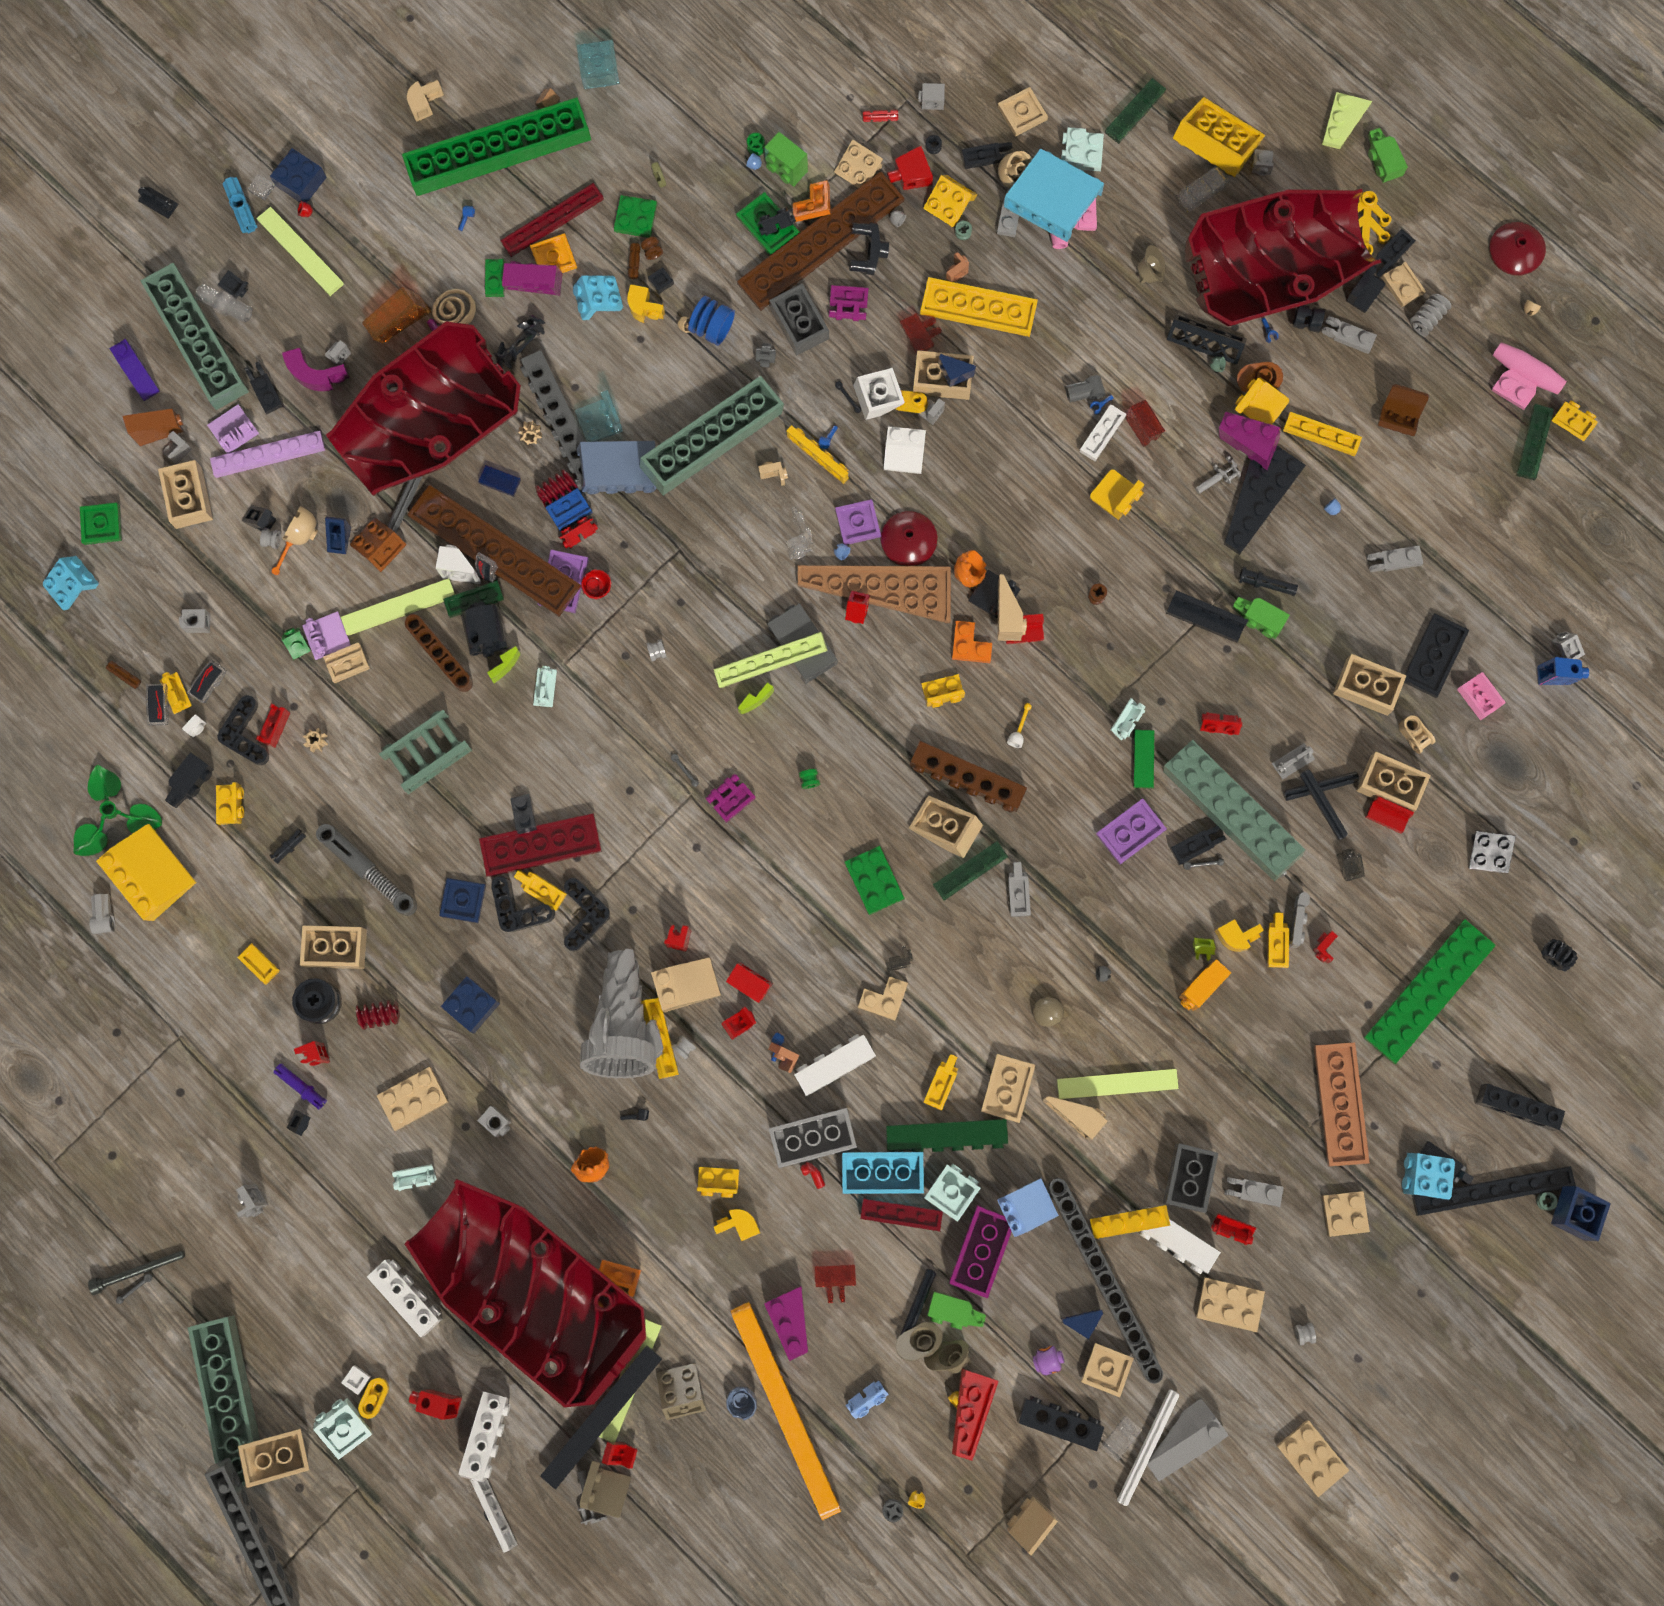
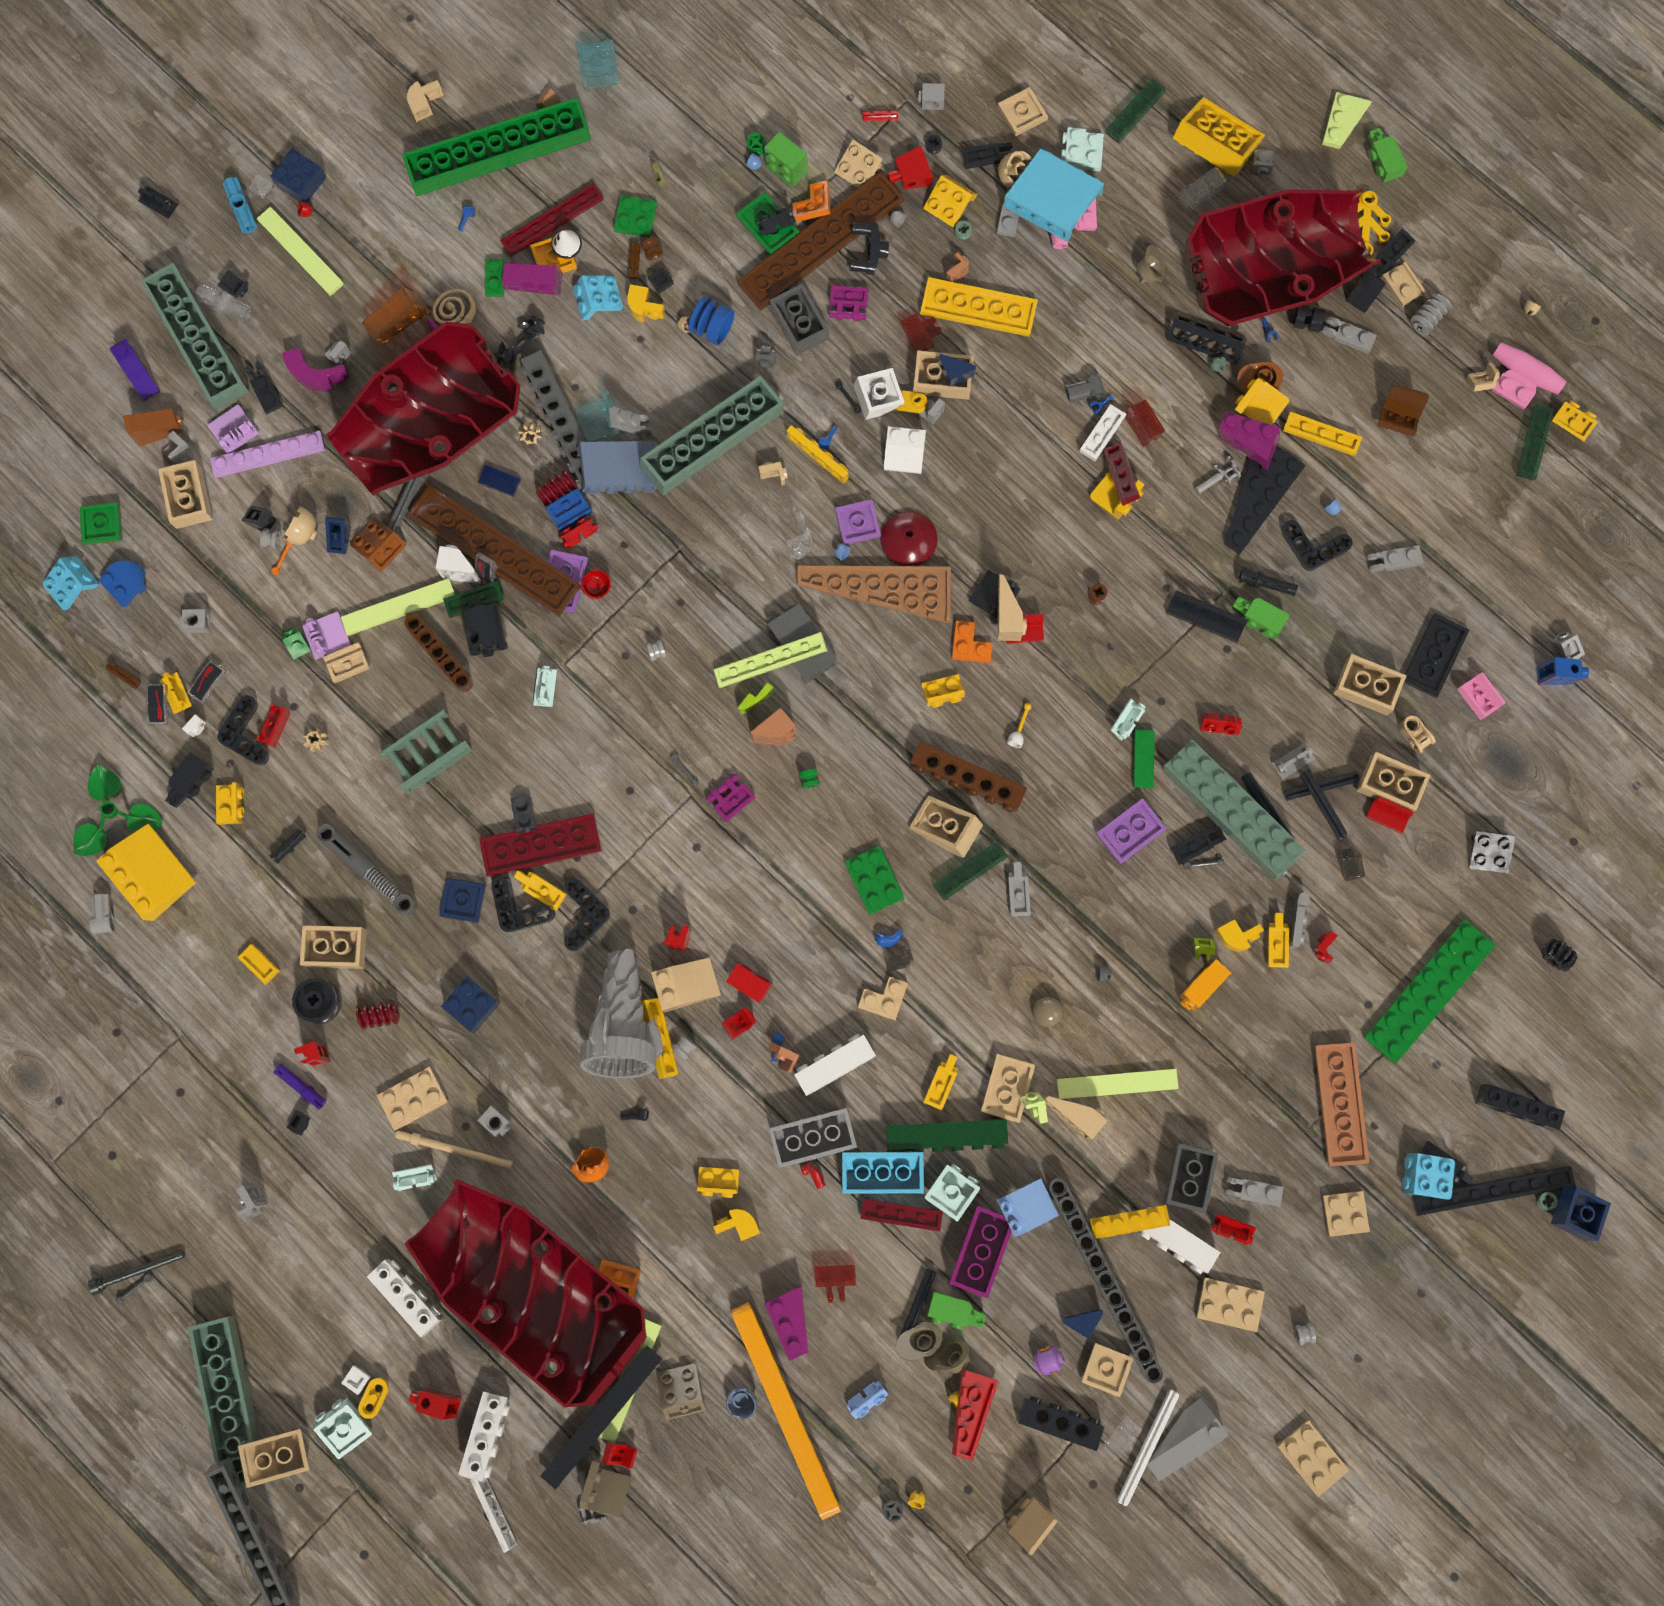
(124, 581): none -> blue slope
(417, 1139): none -> tan bar
(509, 659): lime slope -> none
(566, 243): none -> white hat
(628, 421): none -> light grey hinge
(775, 730): none -> nougat slope
(857, 607): red brick -> none
(888, 940): none -> blue arm
(970, 569): orange hair -> none
(1037, 1106): none -> yellowish green bracket
(1122, 473): none -> dark red plate
(1261, 798): none -> black axle
(1309, 551): none -> black beam
(1484, 380): none -> tan bracket
(1511, 255): dark red dish -> none

